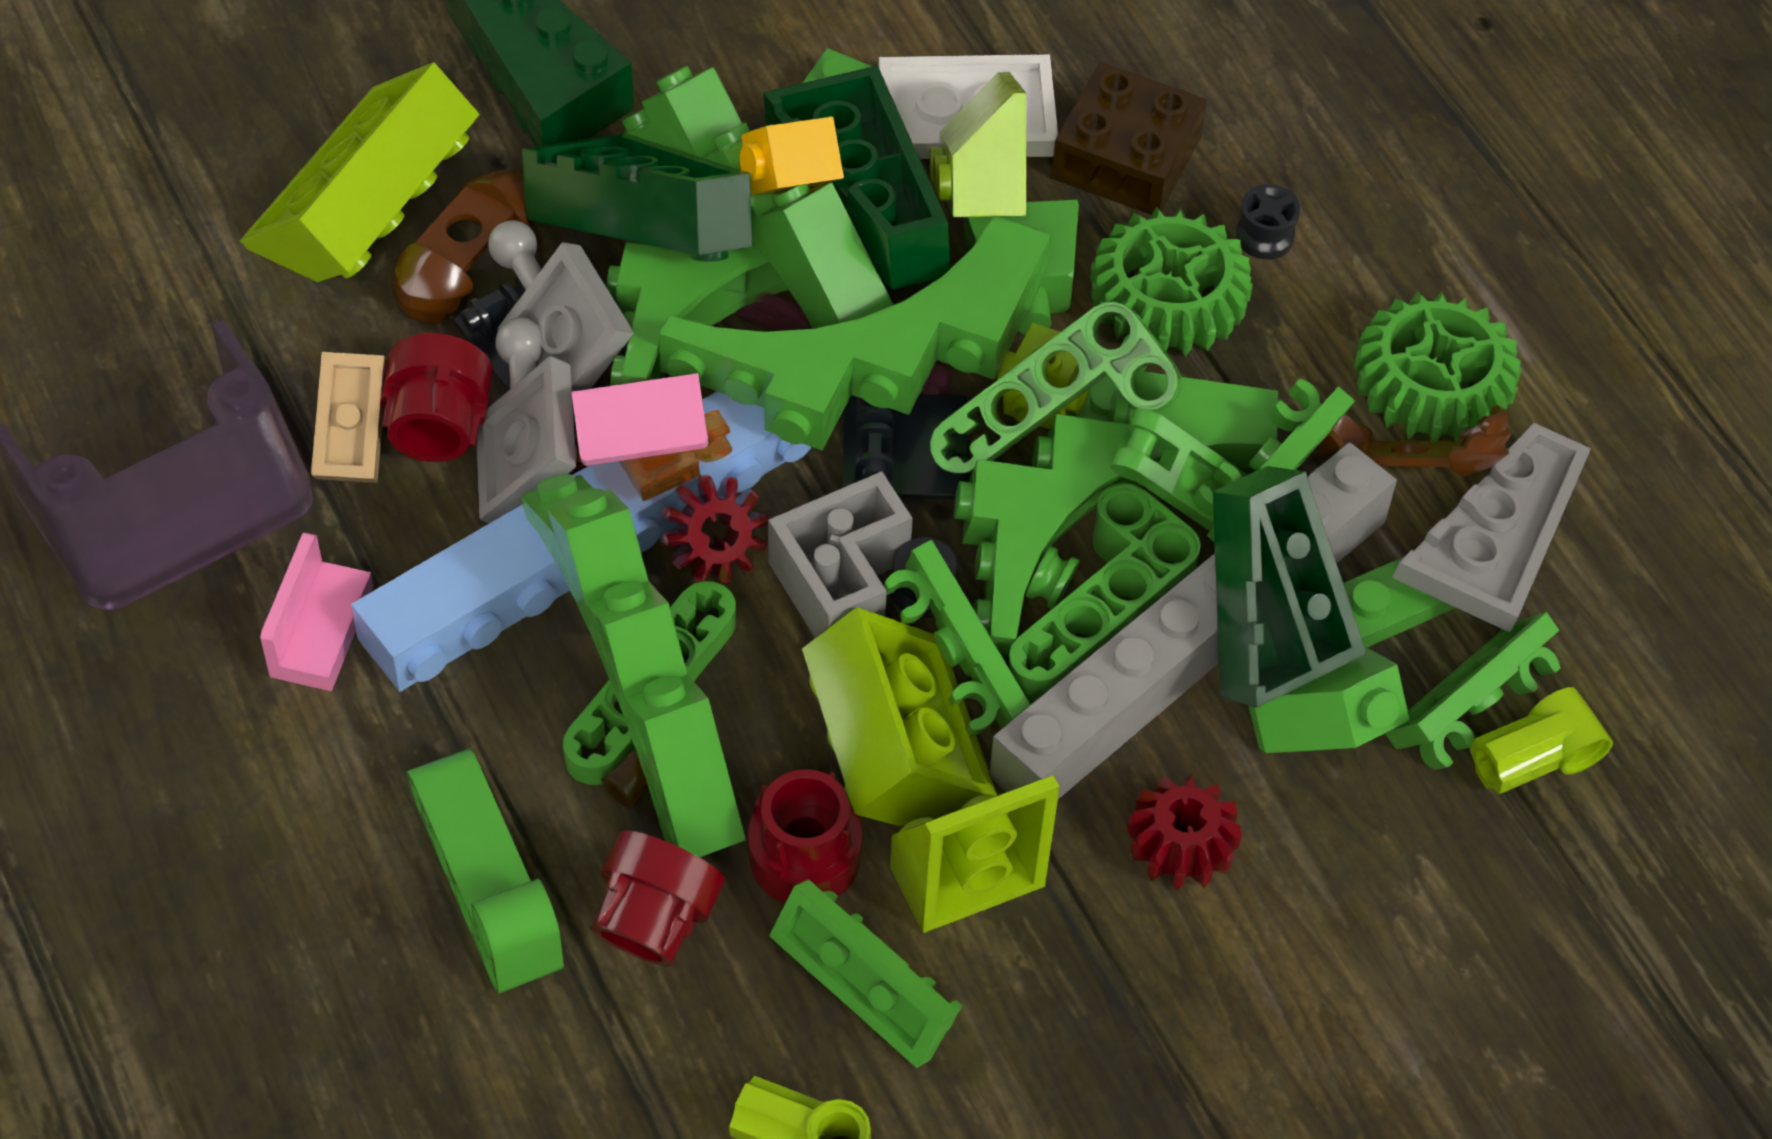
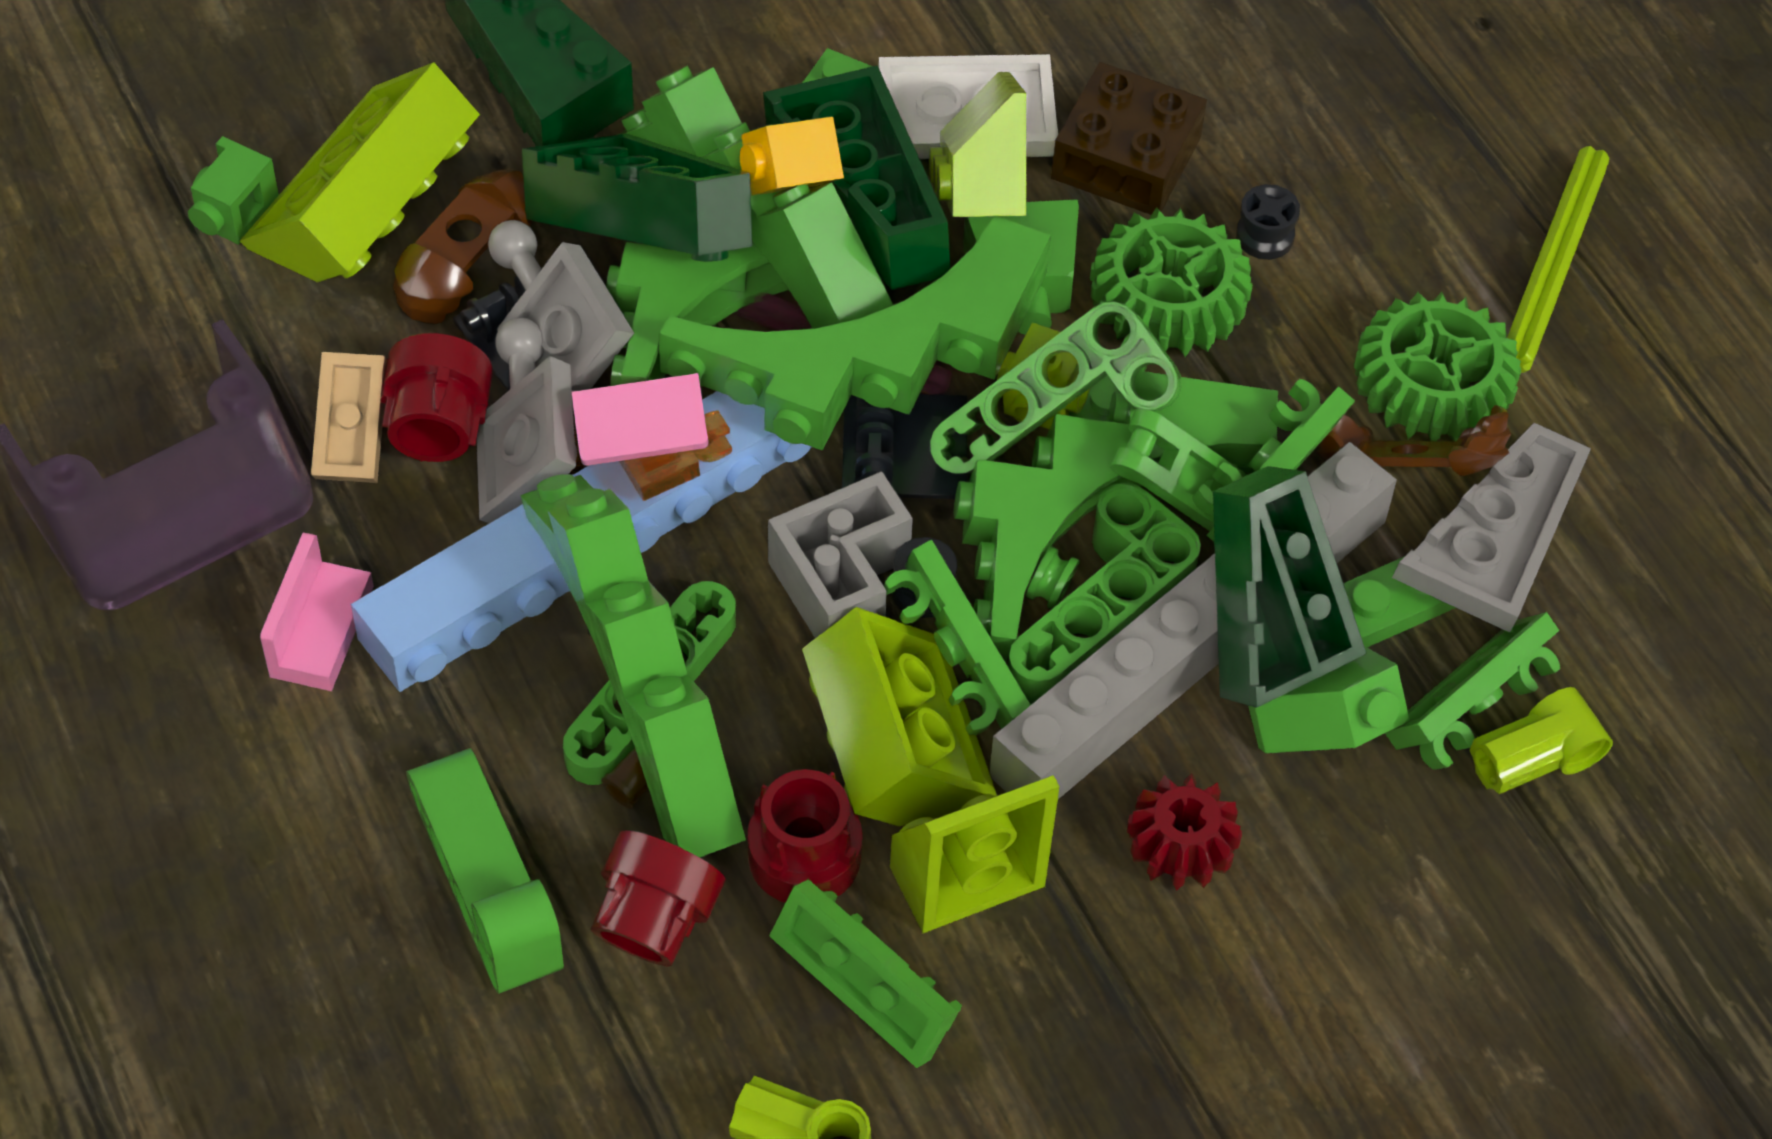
(232, 191): none -> bright green brick
(733, 514): dark red gear -> none
(1557, 253): none -> lime axle

